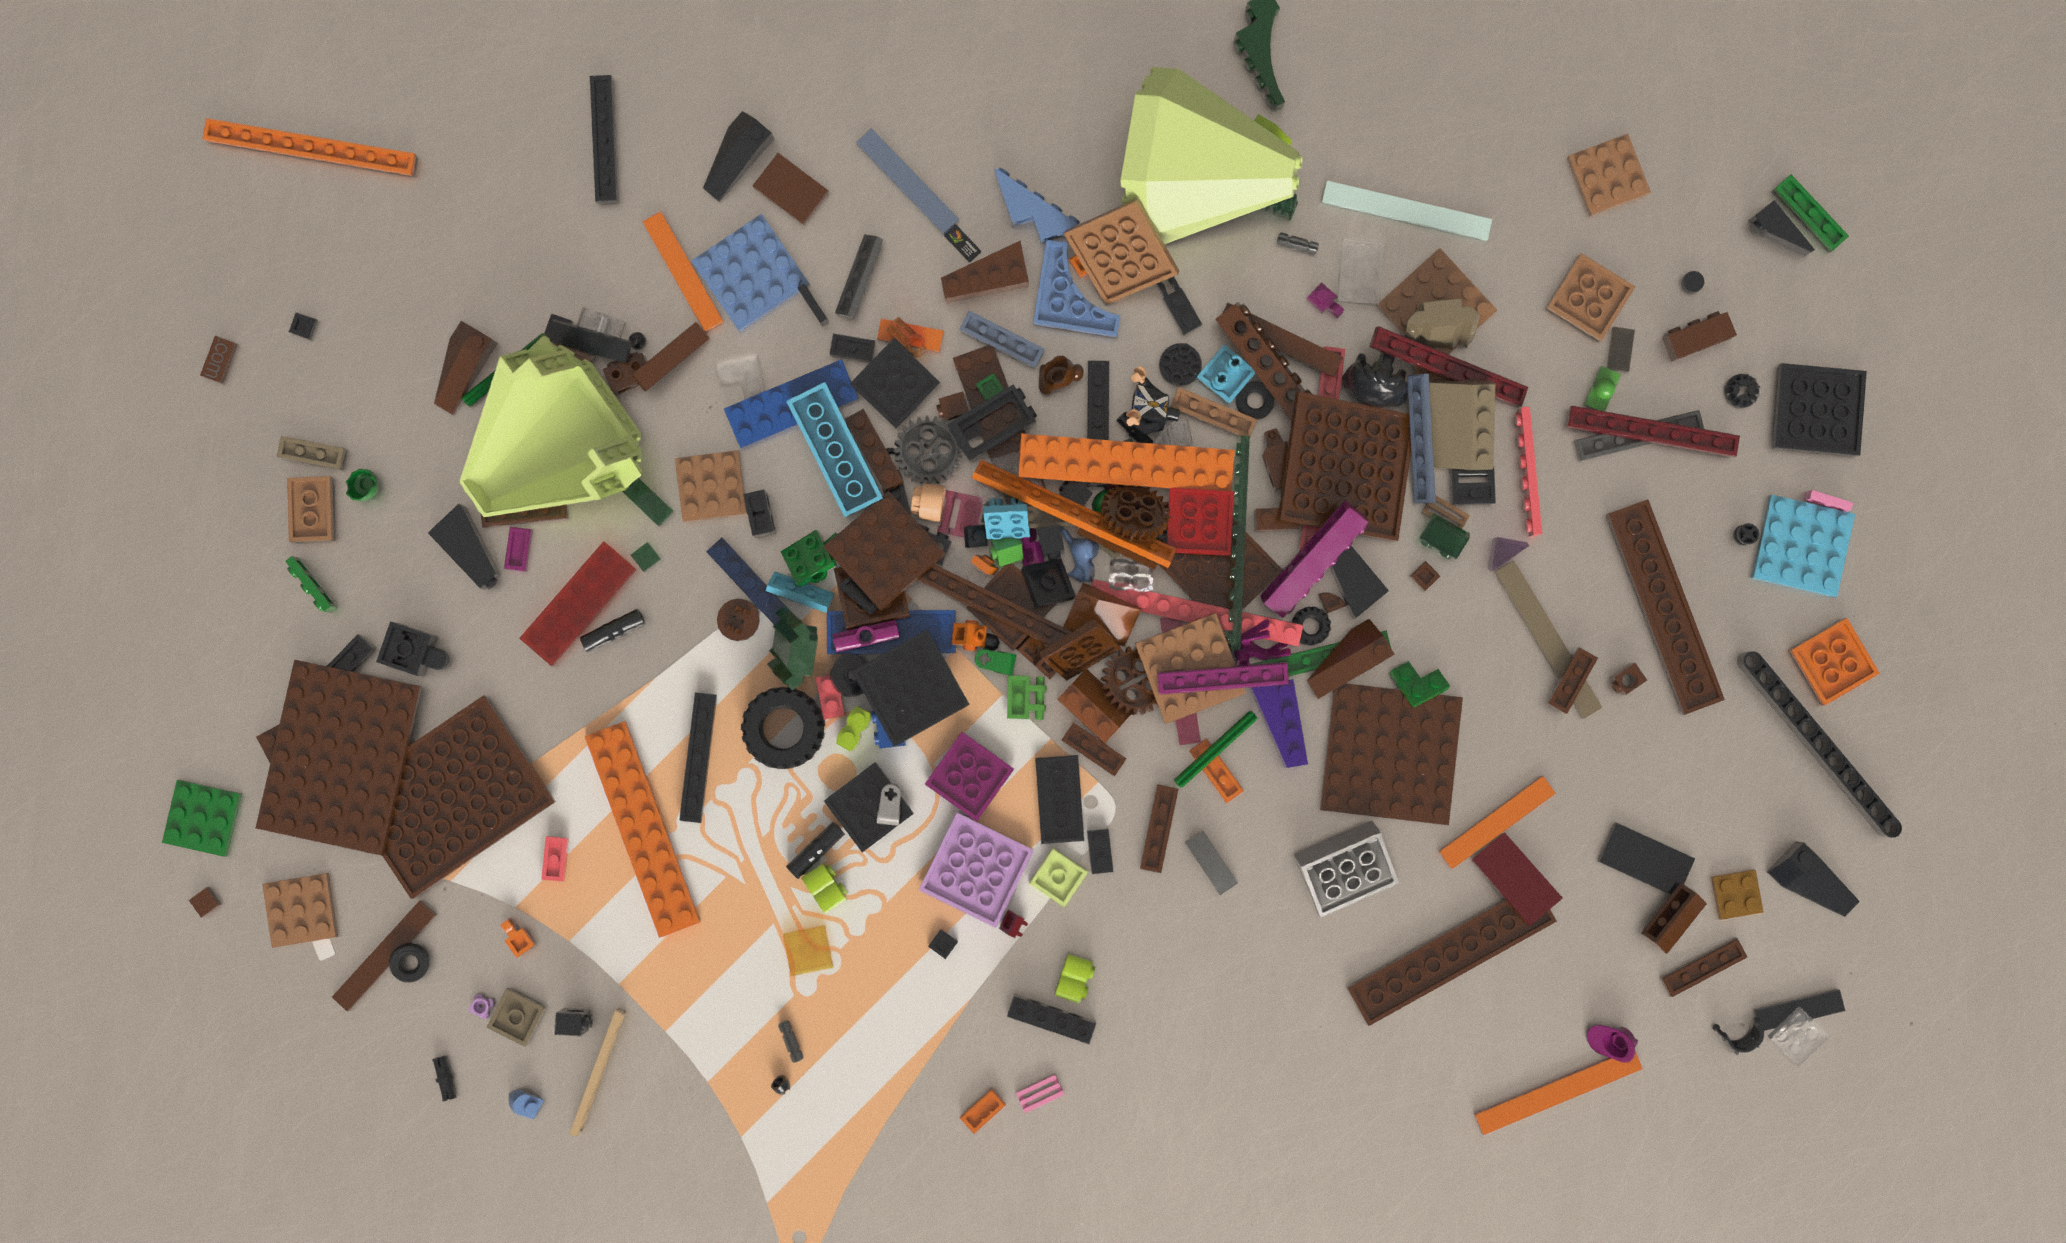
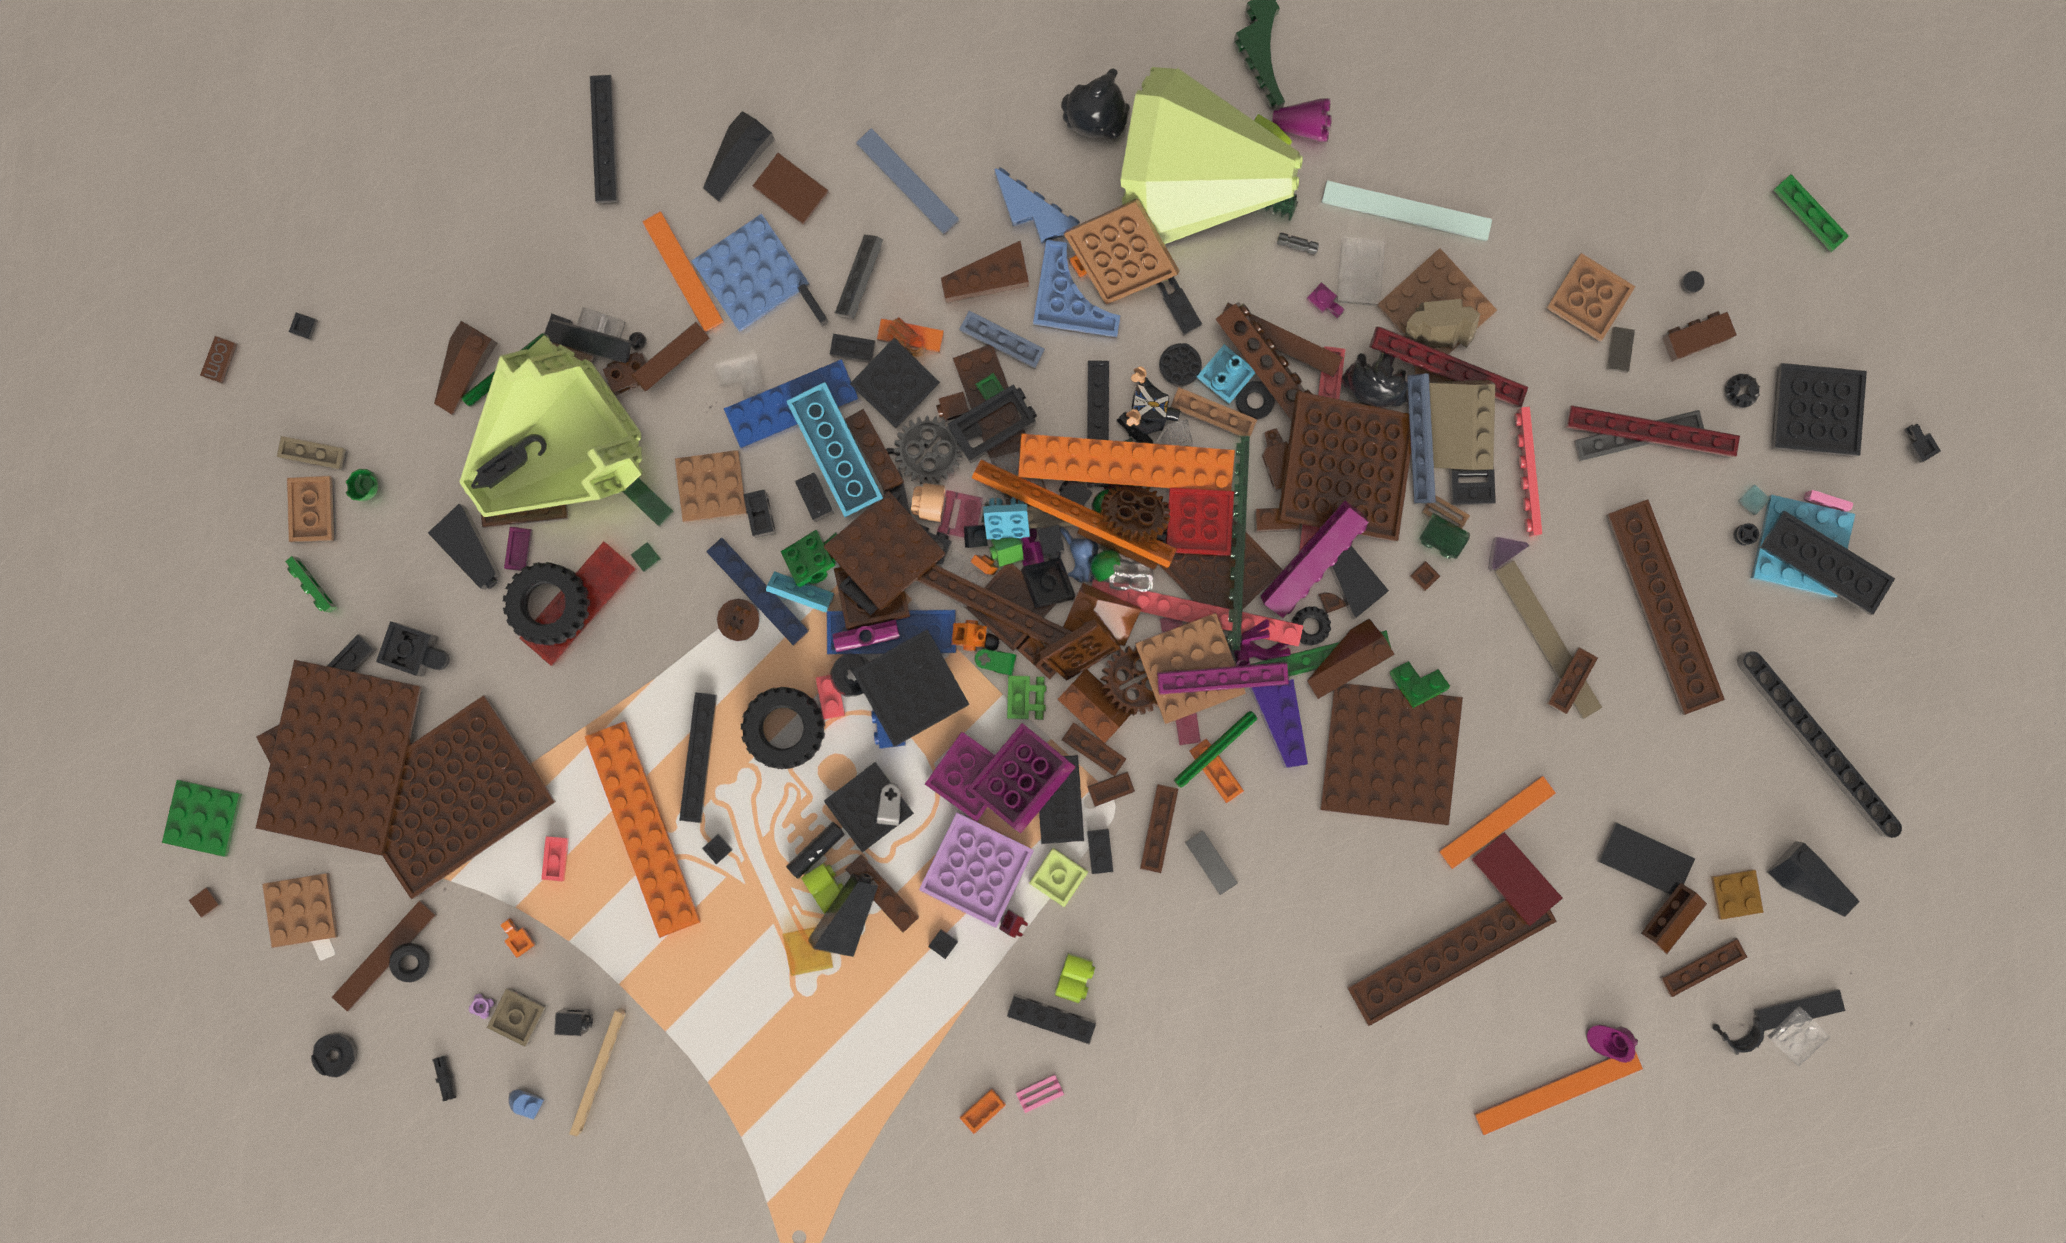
(309, 147): orange plate -> none
(346, 1057): none -> black plate
(506, 462): none -> black plate
(520, 591): none -> black tyre
(613, 630): black axle -> none
(717, 849): none -> black plate
(780, 1085): black hinge -> none
(790, 1041): dark grey axle -> none
(792, 649): dark green slope -> none
(814, 497): none -> black brick
(846, 917): none -> black slope
(851, 734): lime brick -> none
(885, 895): none -> reddish brown plate
(962, 243): black sticker -> none
(1021, 778): none -> magenta slope
(1058, 374): reddish brown hair -> none
(1096, 108): none -> black piece
(1103, 564): none -> green hair
(1111, 789): none -> reddish brown tile
(1306, 119): none -> magenta cone
(1346, 868): light grey slope -> none
(1602, 389): bright green tile -> none
(1608, 174): medium nougat plate -> none
(1635, 674): reddish brown brick -> none
(1754, 499): none -> clear light blue plate
(1777, 227): black slope -> none
(1827, 563): none -> black plate
(1834, 661): orange plate -> none
(1923, 445): none -> black plate

